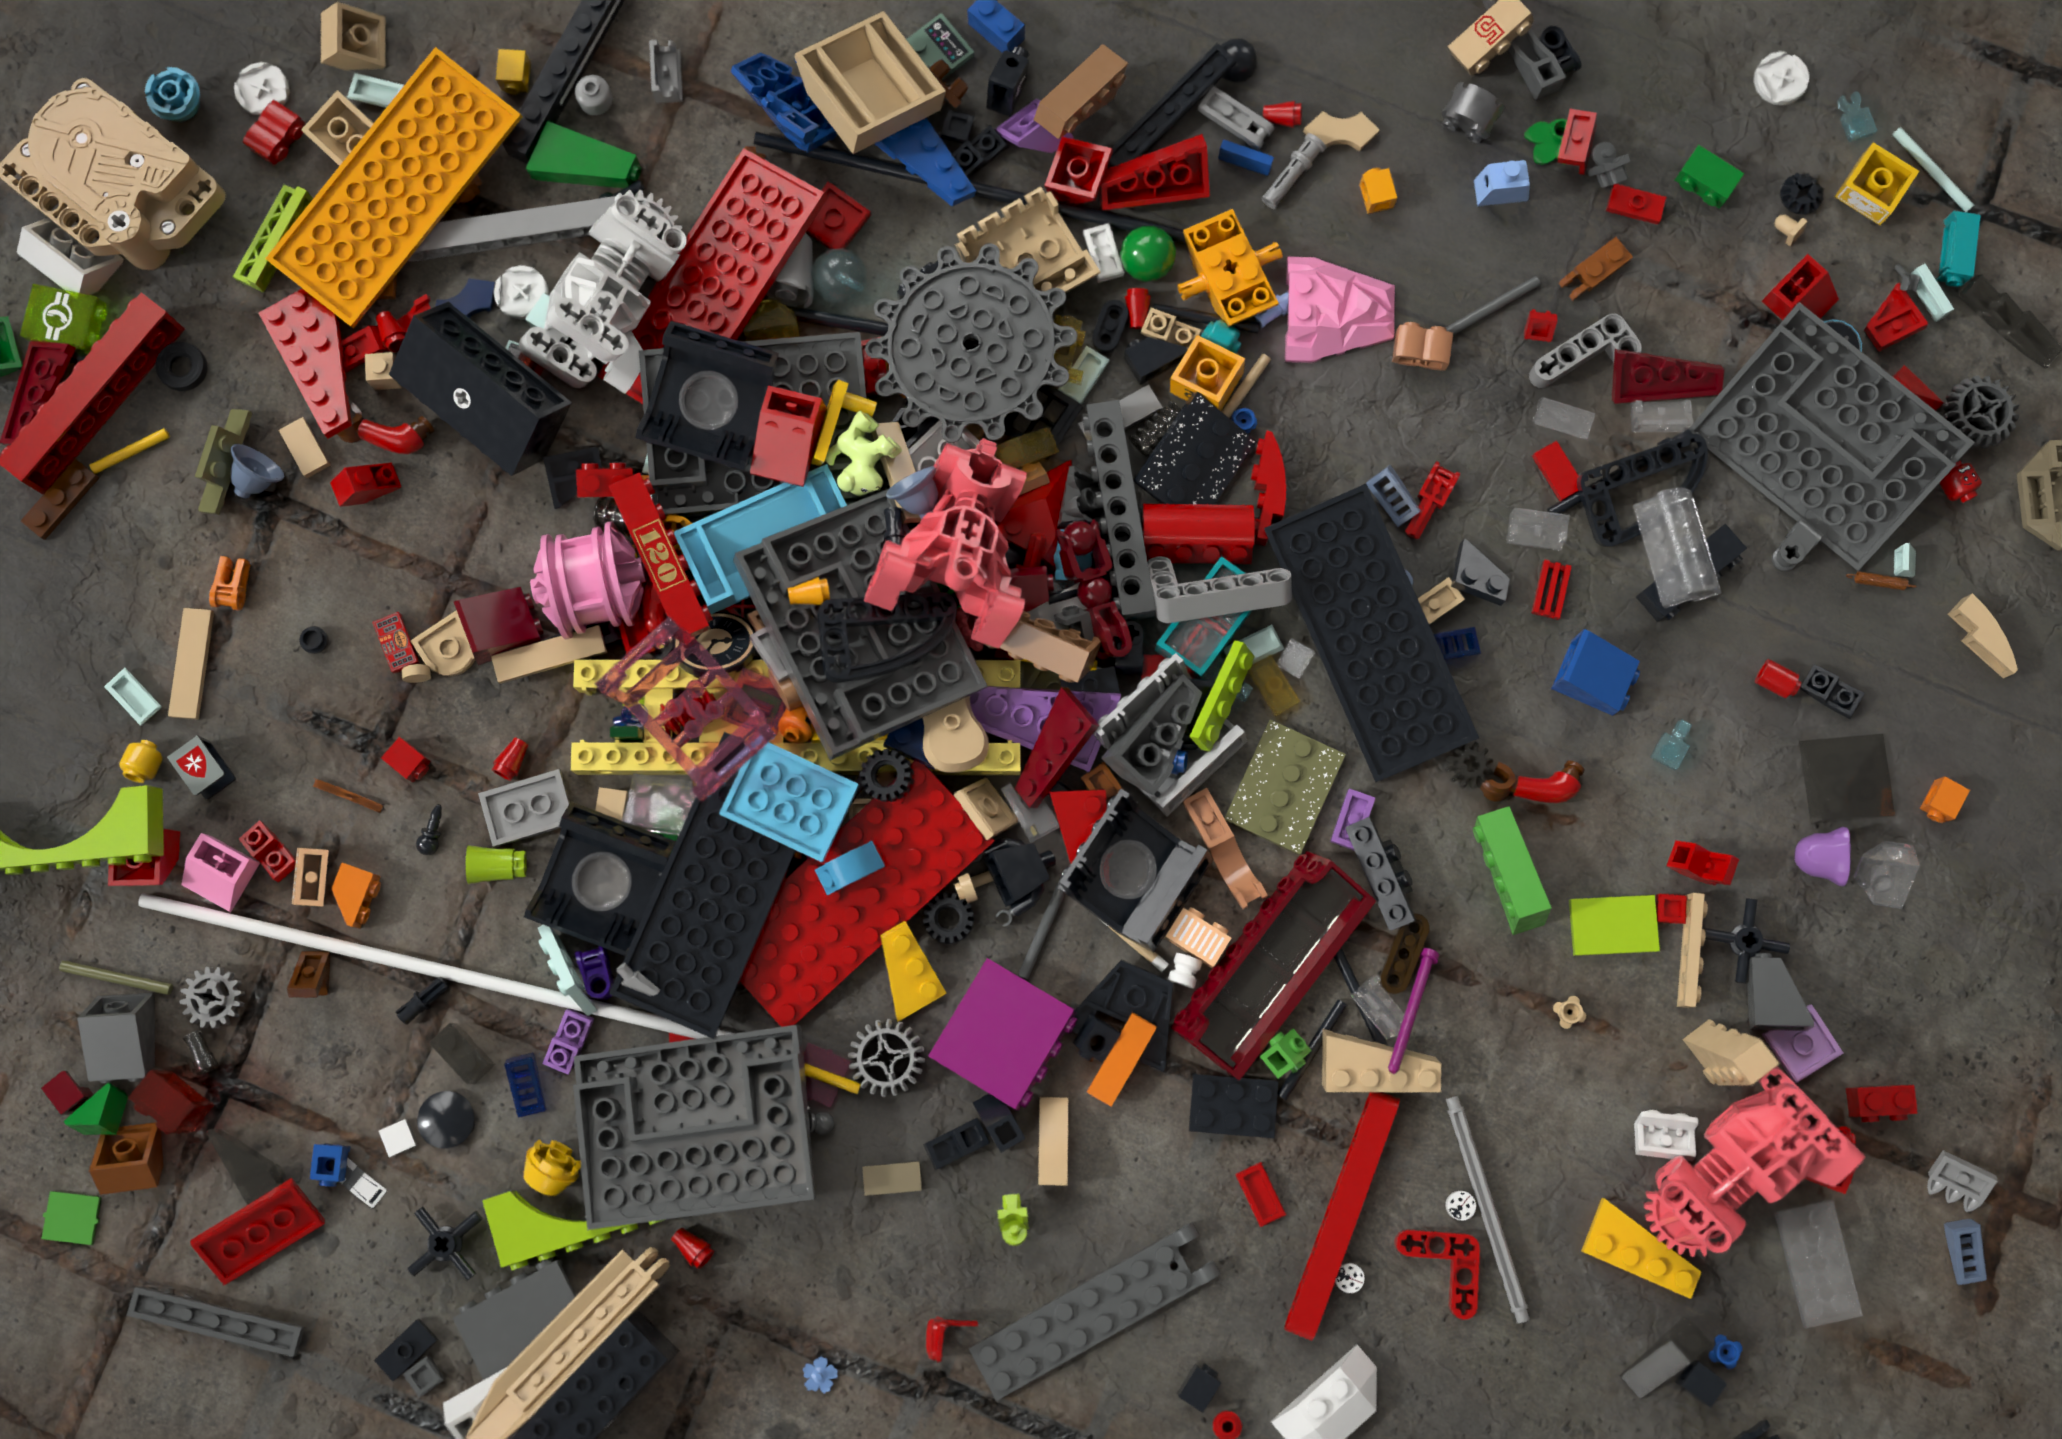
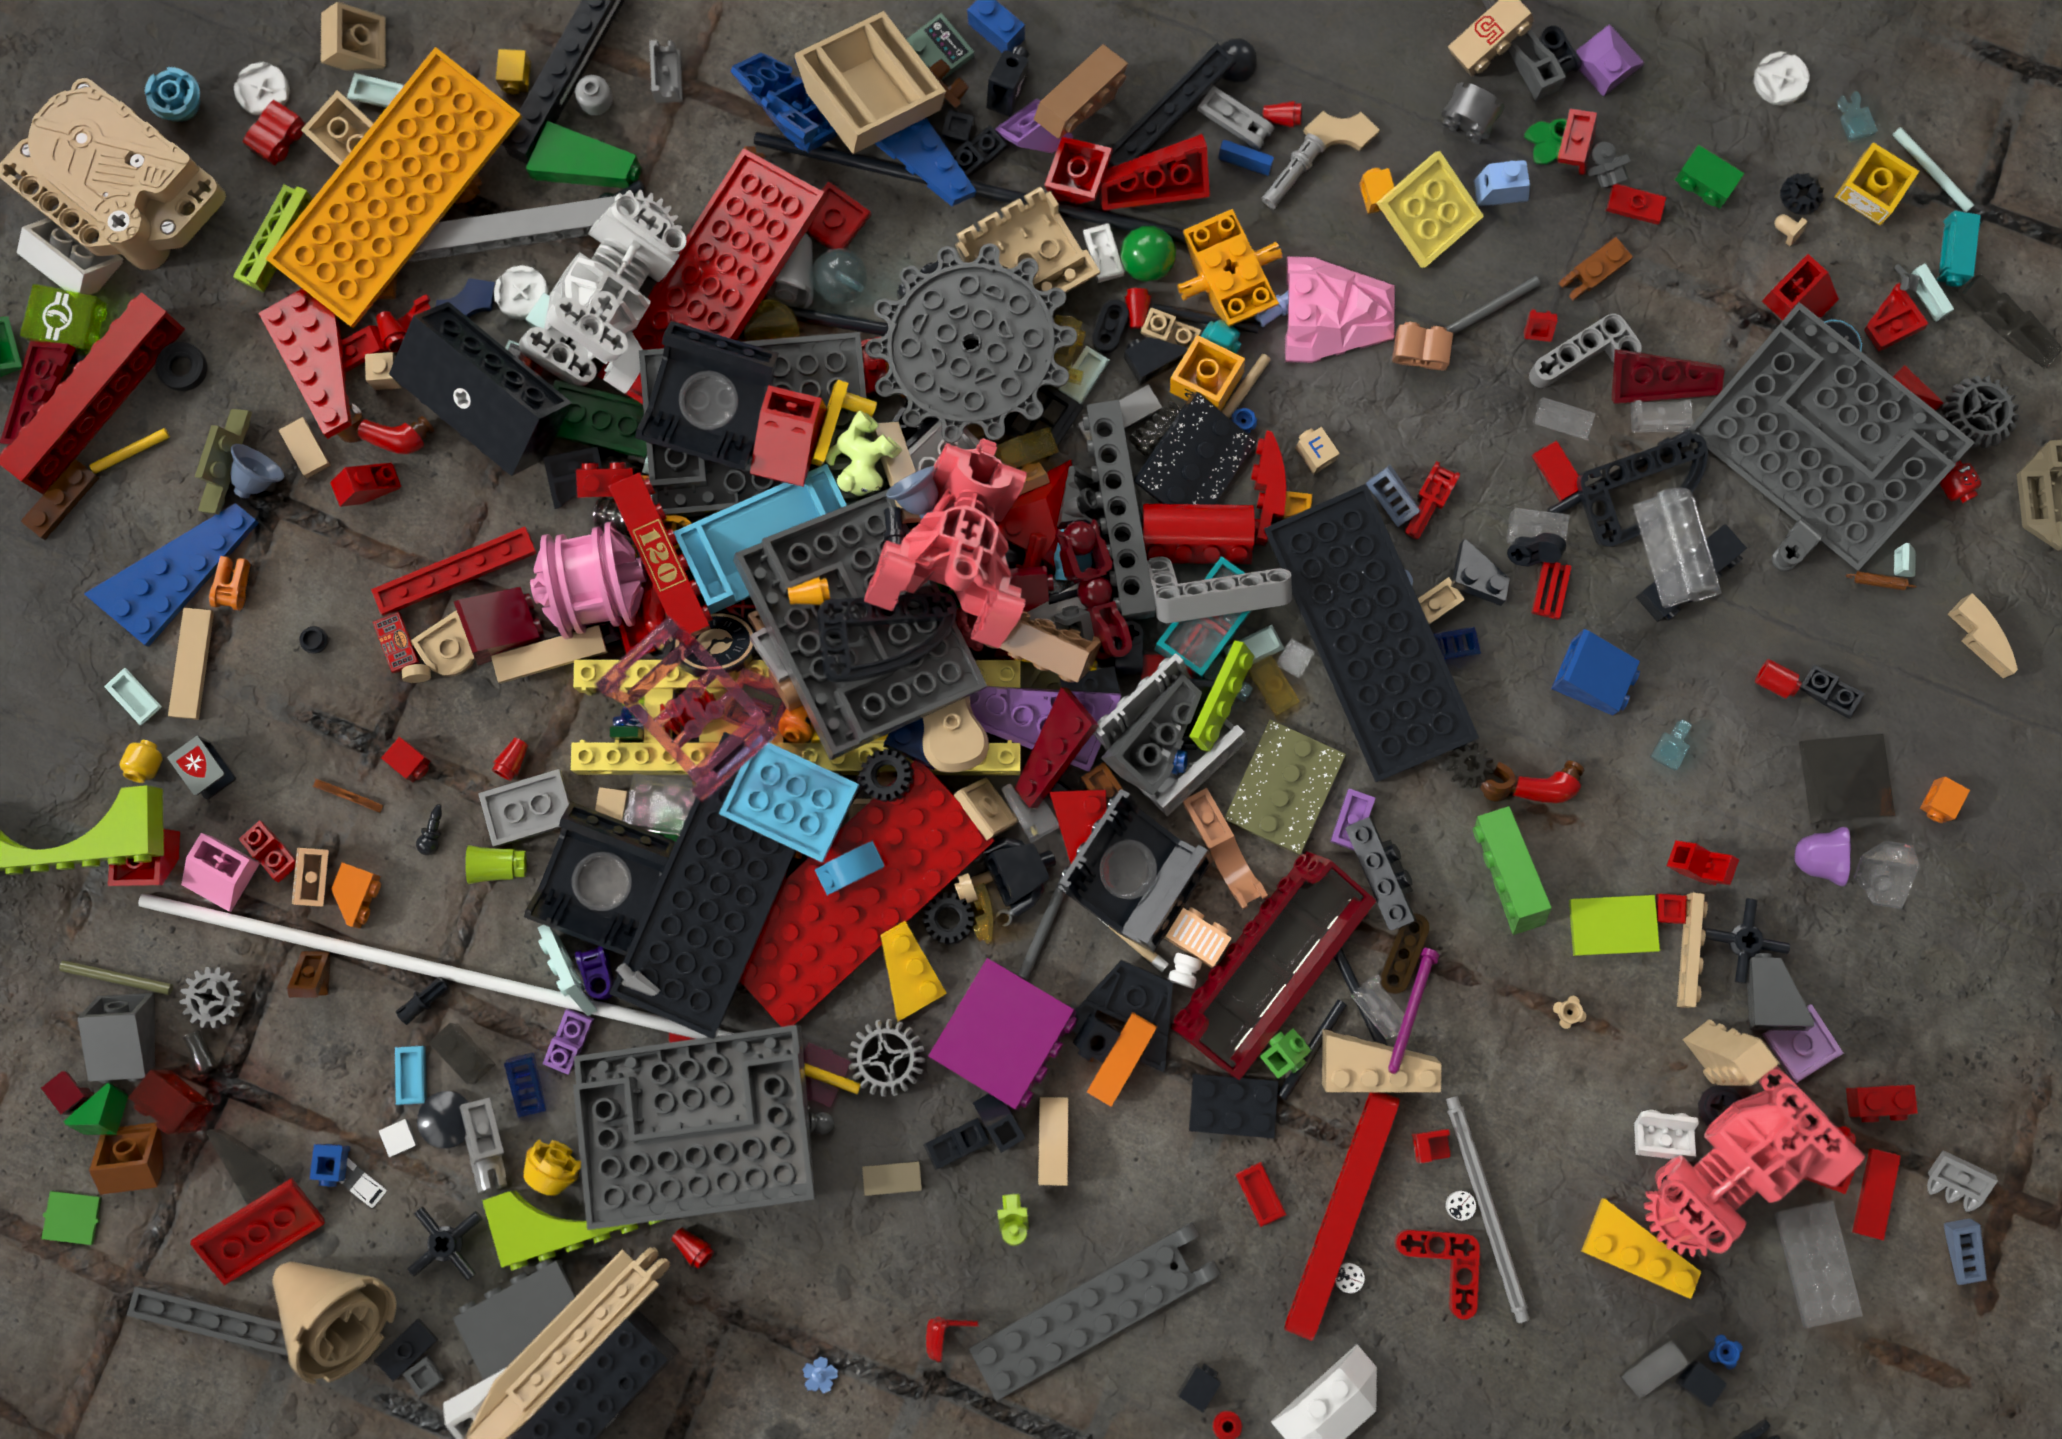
(161, 584): none -> blue wing
(330, 1318): none -> tan cone
(410, 1075): none -> medium azure tile
(453, 571): none -> red plate
(483, 1144): none -> light grey plate
(602, 420): none -> dark green plate
(985, 923): none -> clear yellow slope
(1296, 503): none -> light orange tile
(1316, 449): none -> tan brick
(1430, 209): none -> light yellow plate
(1431, 1145): none -> red panel
(1536, 549): none -> black piece
(1607, 60): none -> medium lavender slope
(1713, 1096): none -> black gear
(1876, 1194): none -> red tile

